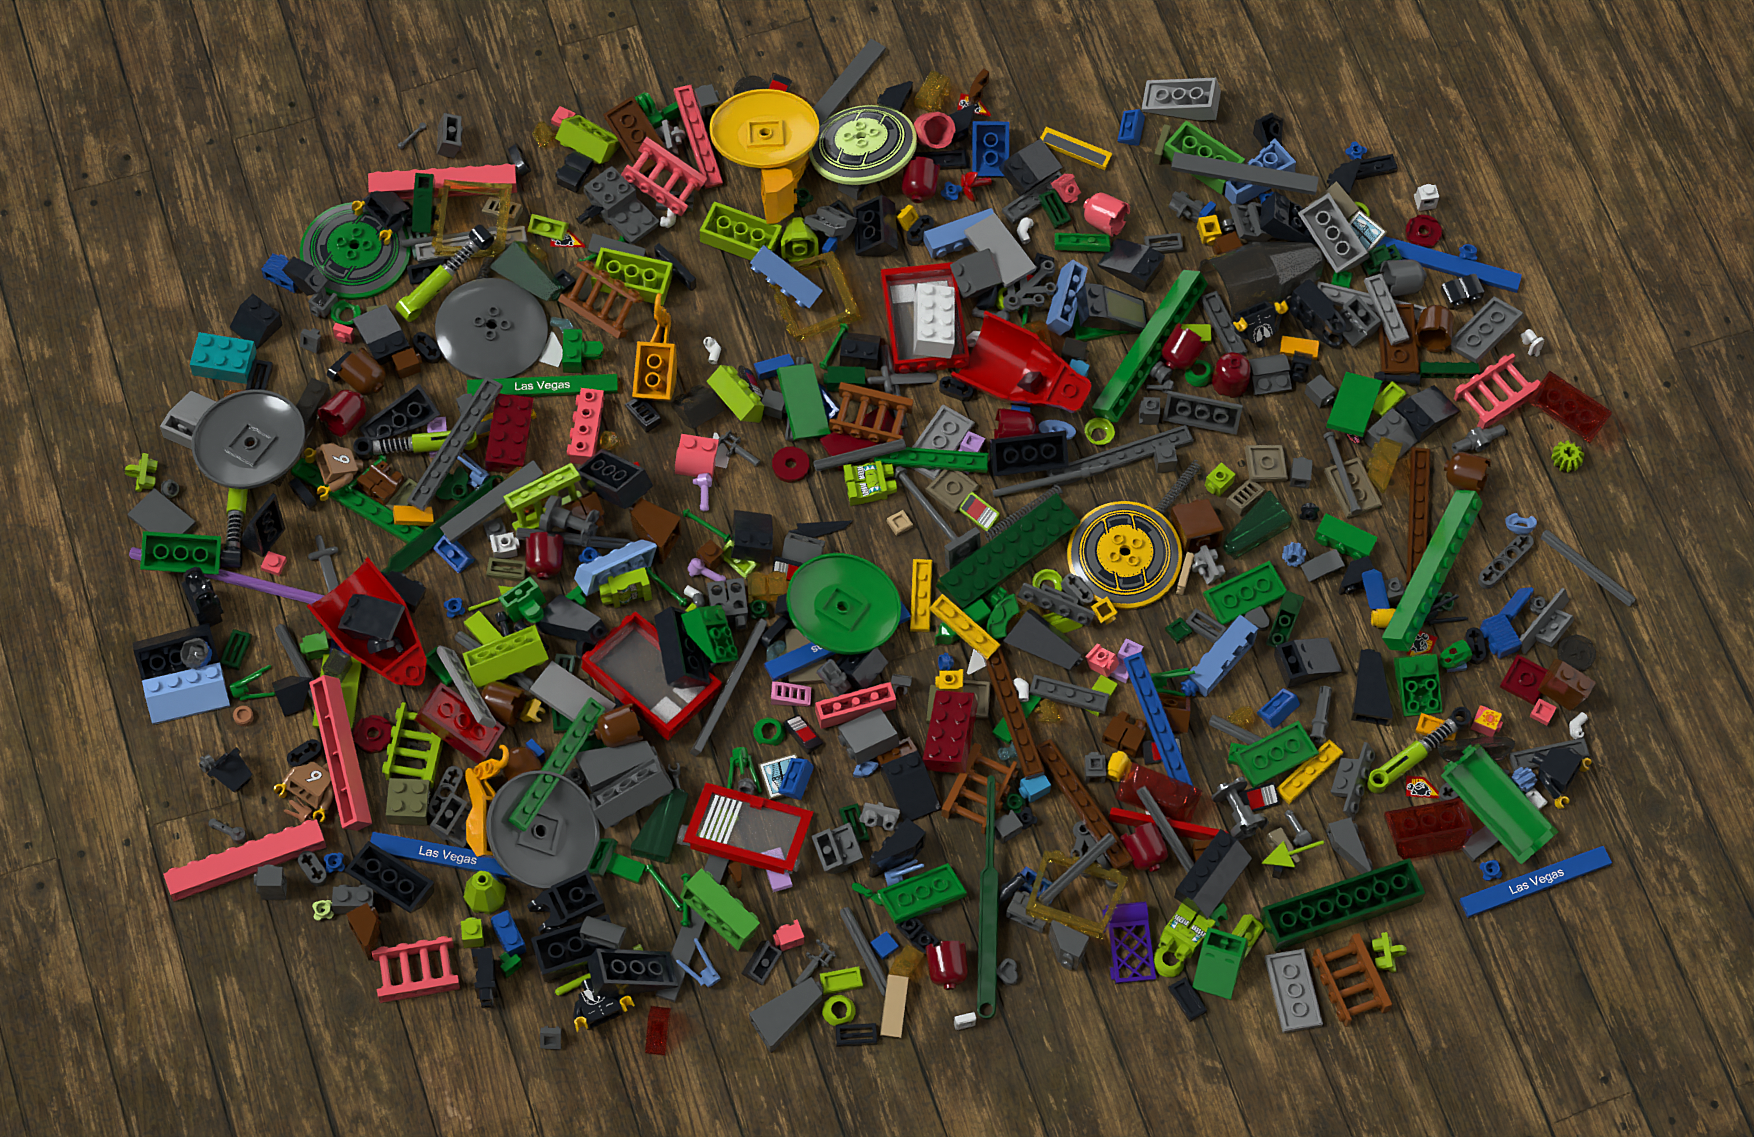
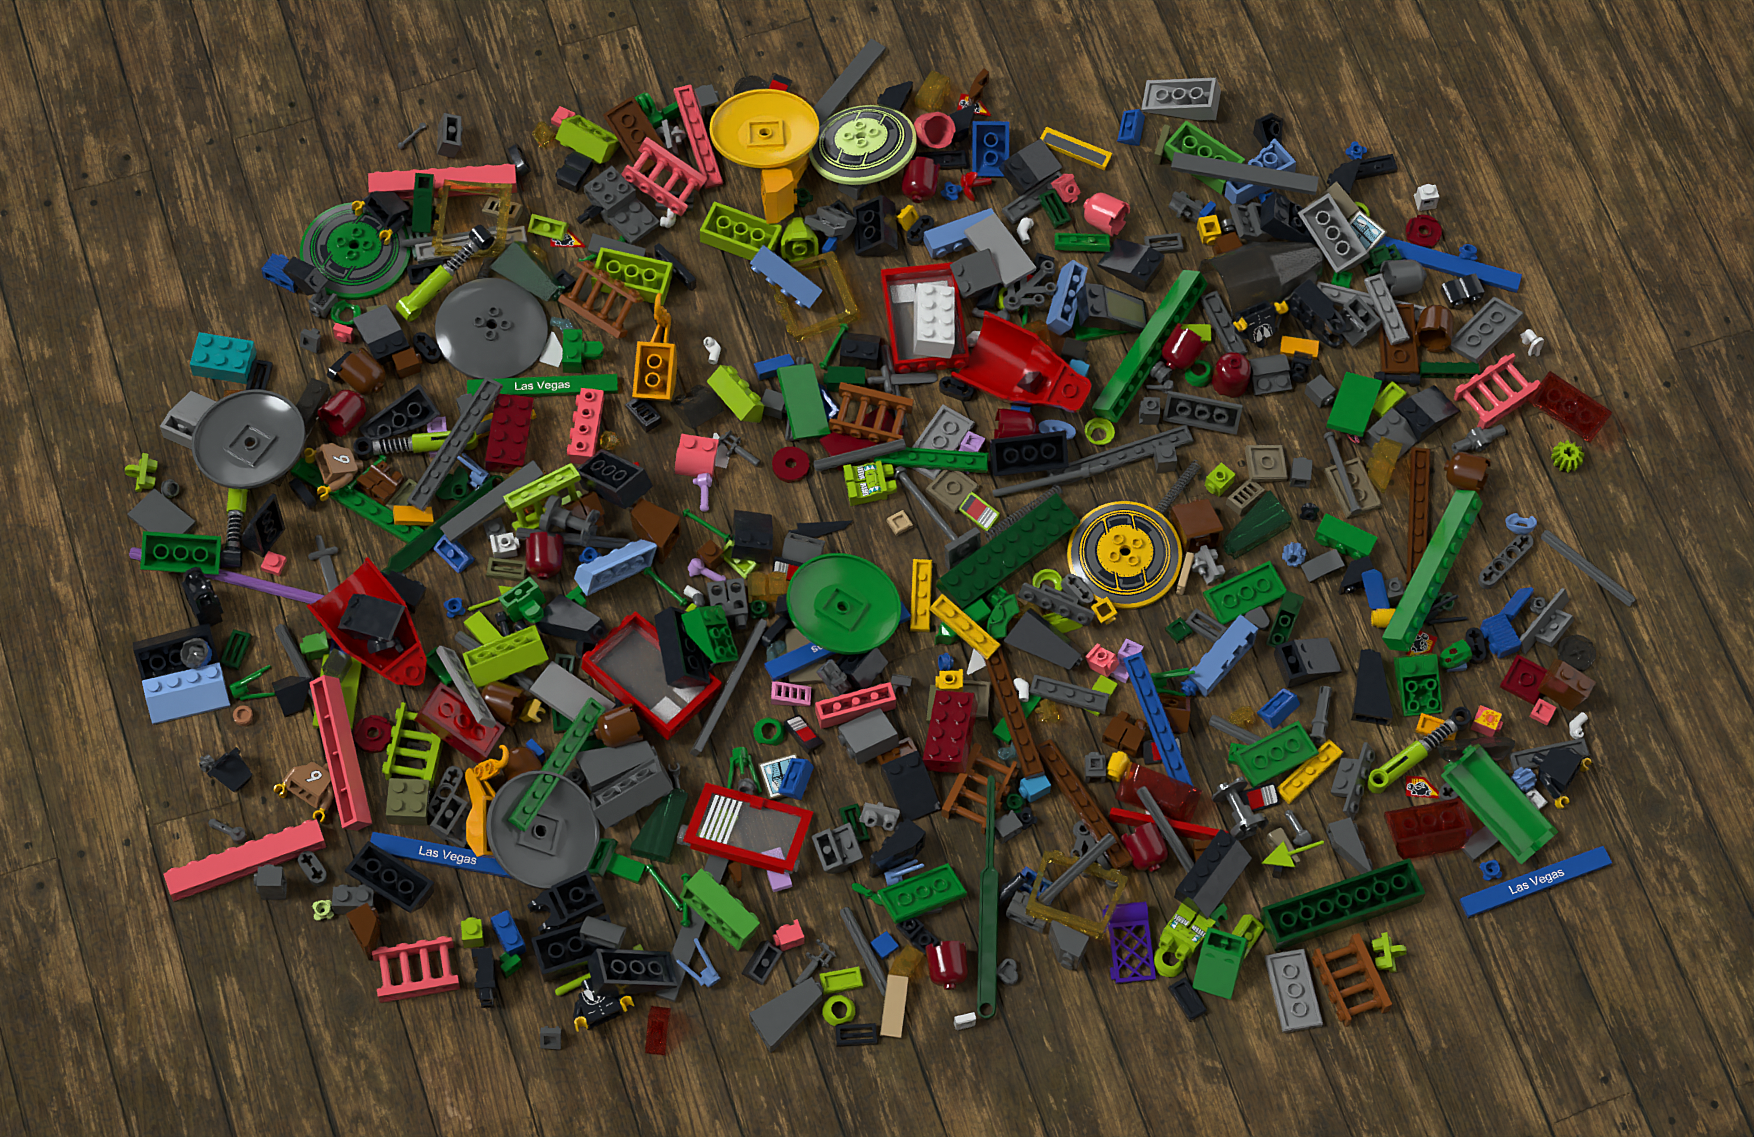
(256, 321): black slope -> none
(304, 753): black beam -> none
(304, 811): nougat piece -> none
(334, 857): blue plate -> none
(485, 892): lime cone -> none
(625, 588): lime hips -> none
(747, 375): slope -> none
(865, 769): medium blue tile -> none

